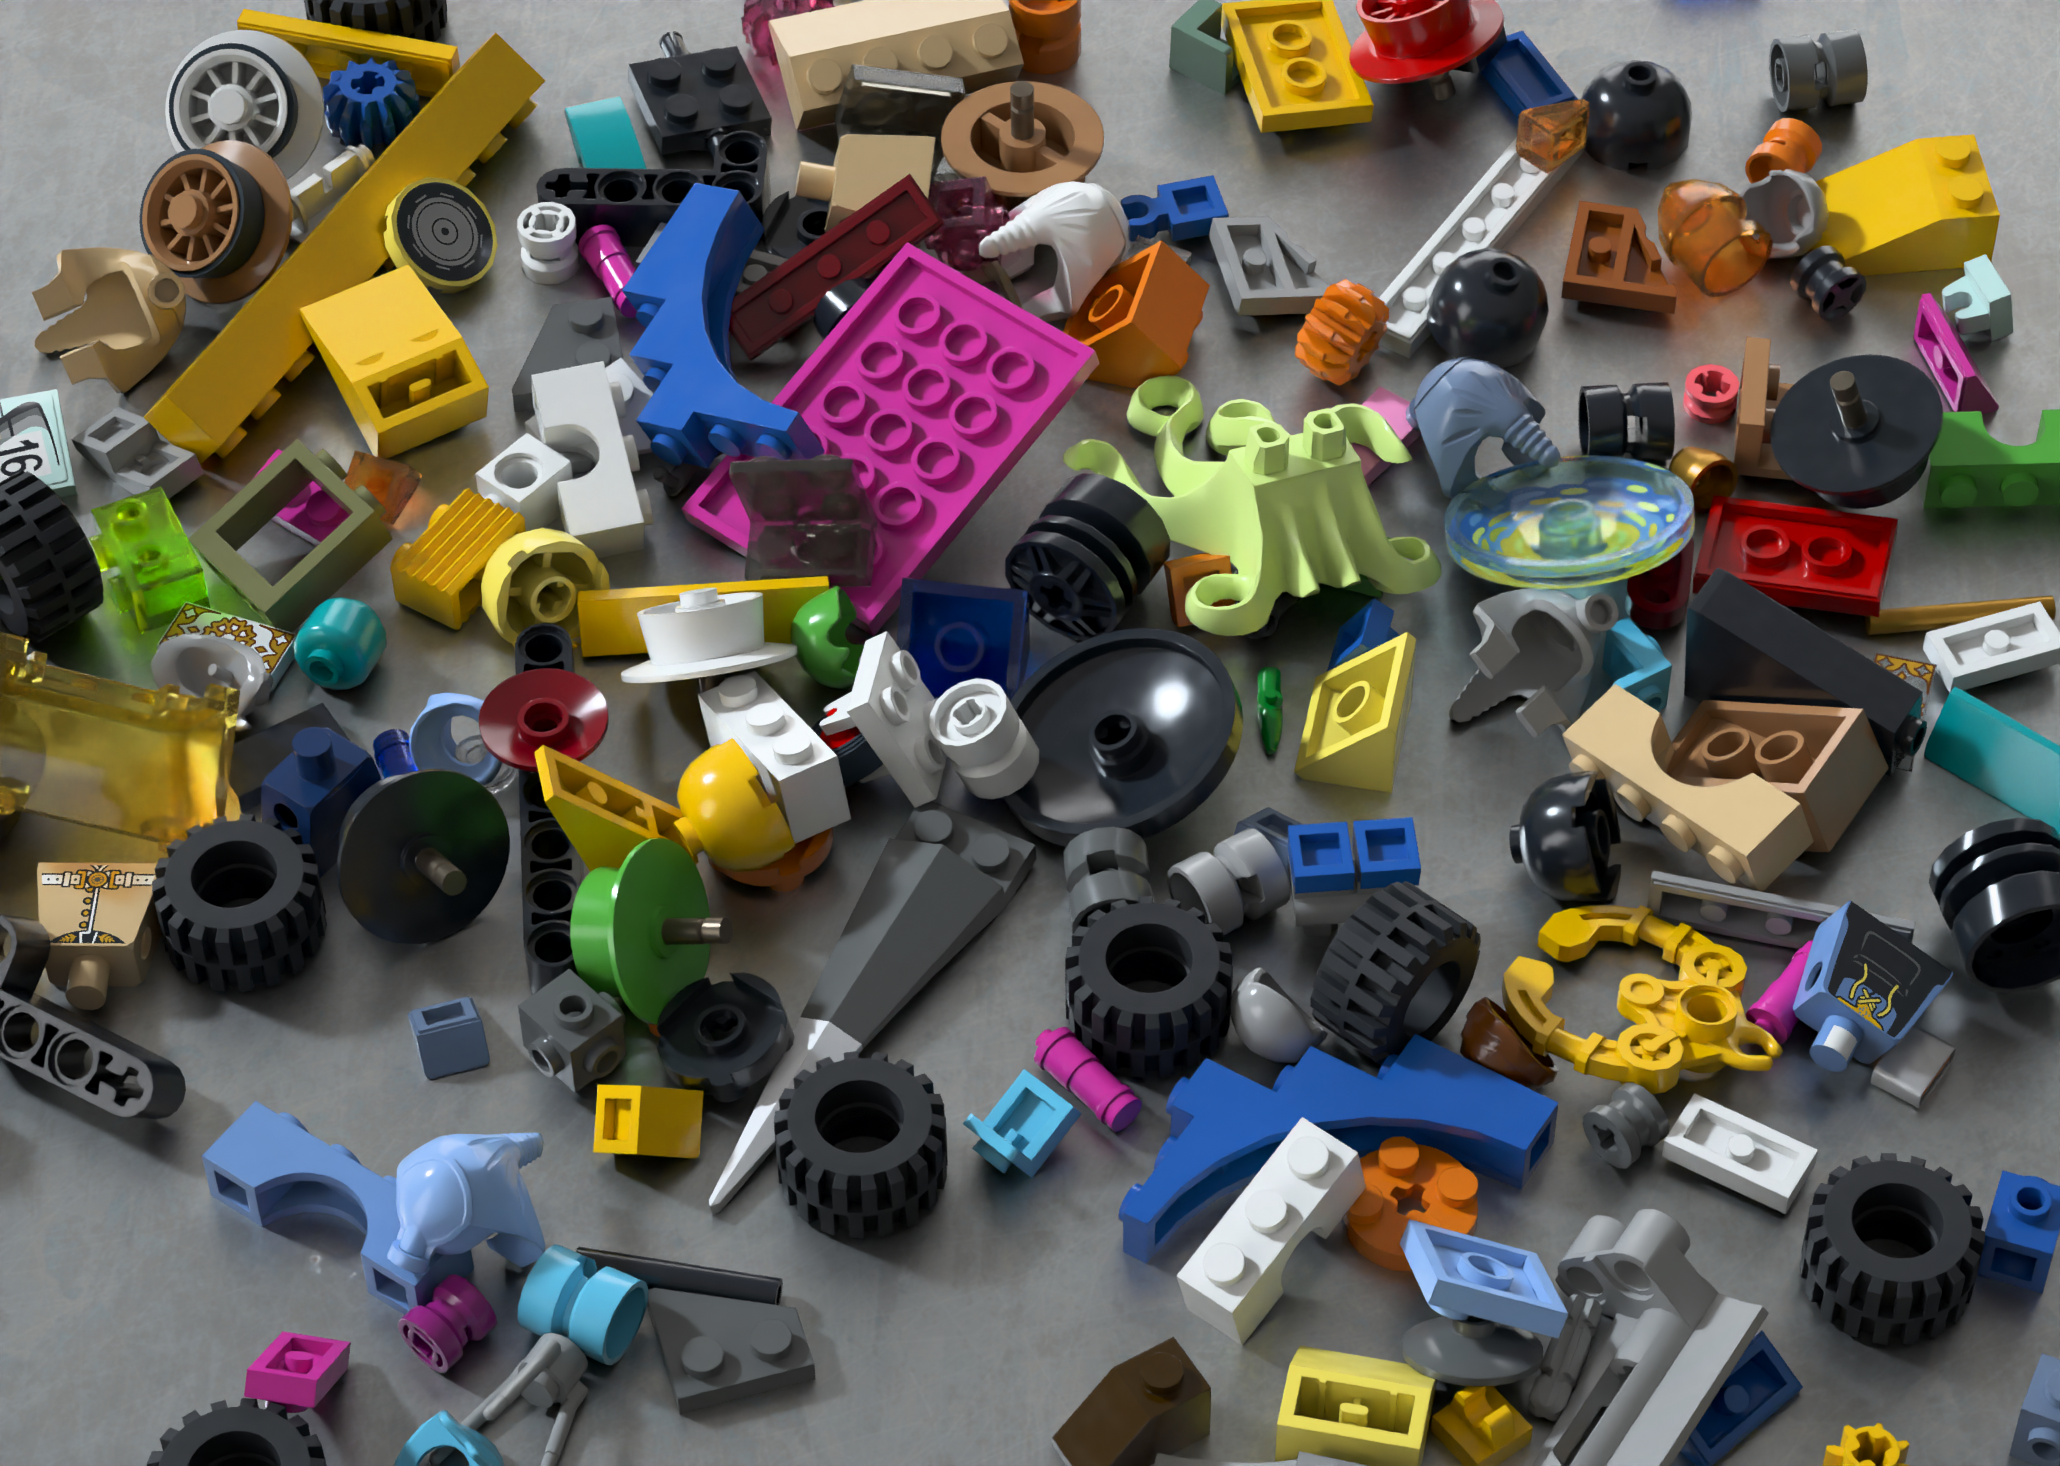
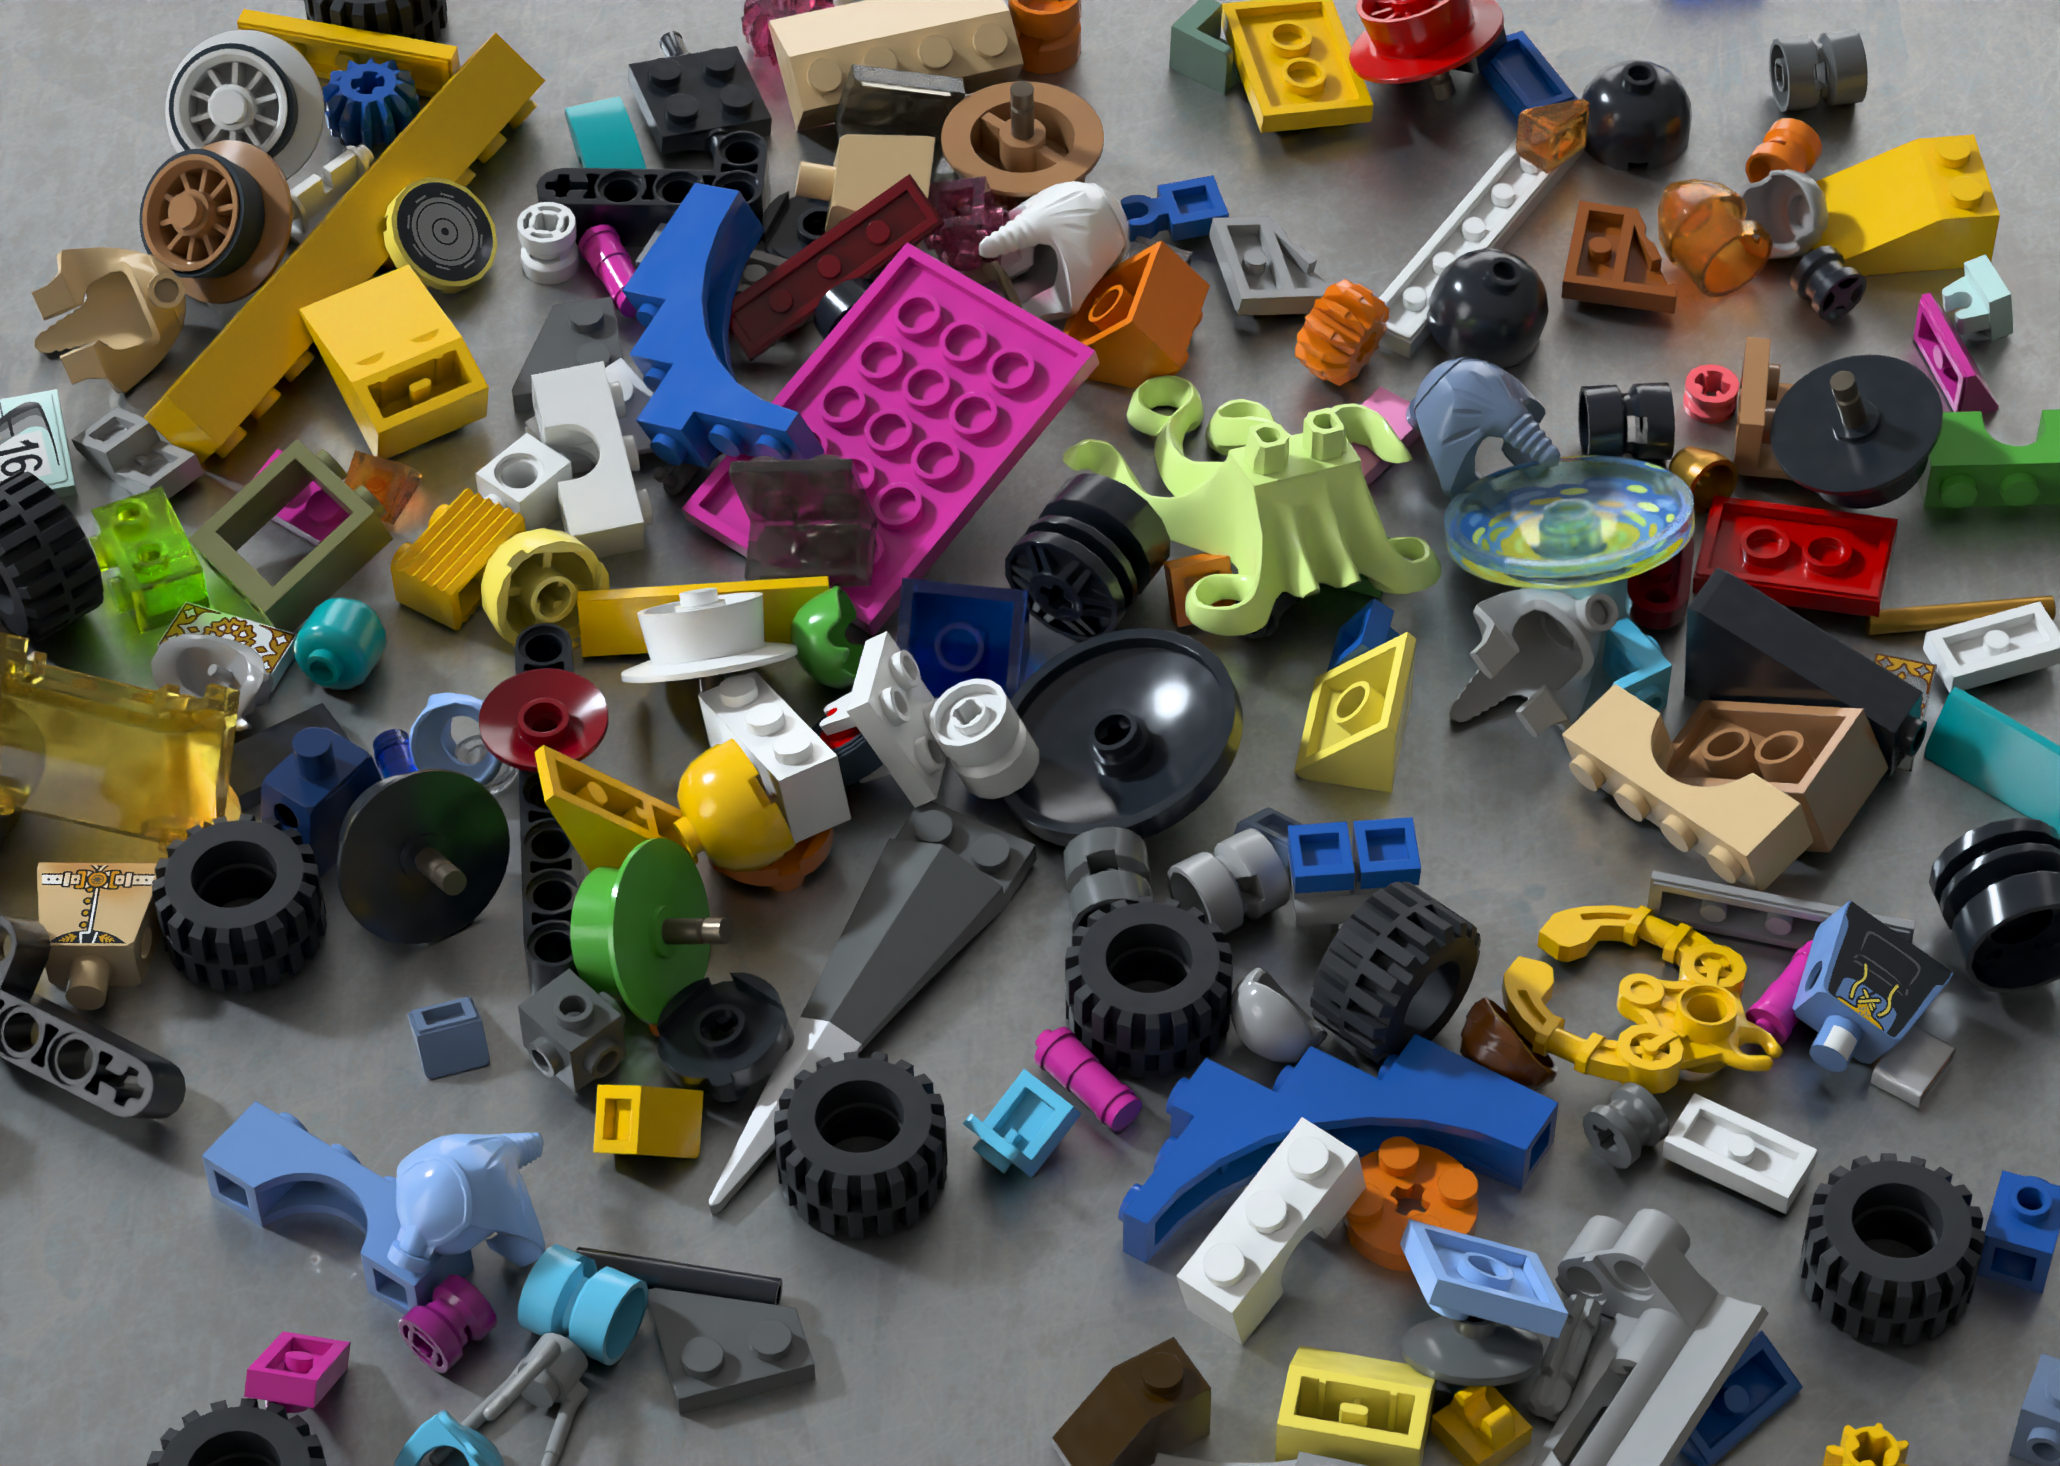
(1270, 707): green helmet -> none
(1568, 838): black cylinder -> none

